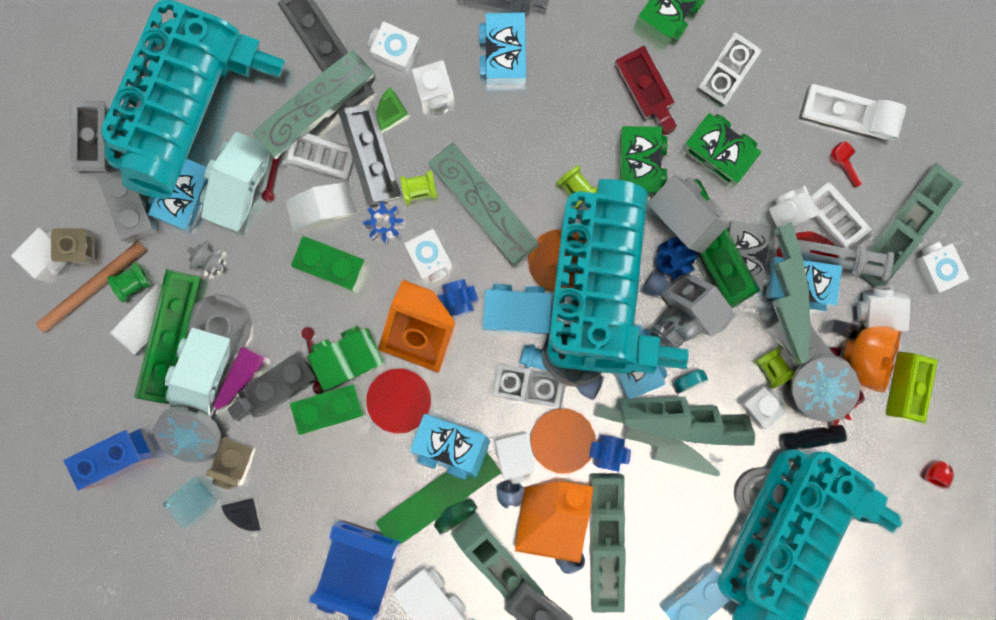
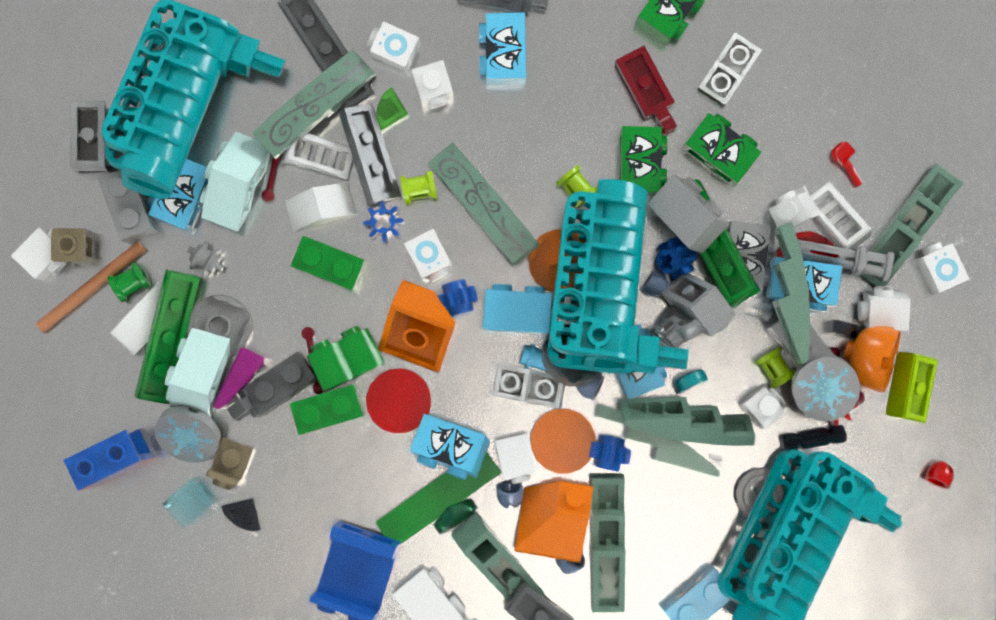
(854, 113): white plate -> none

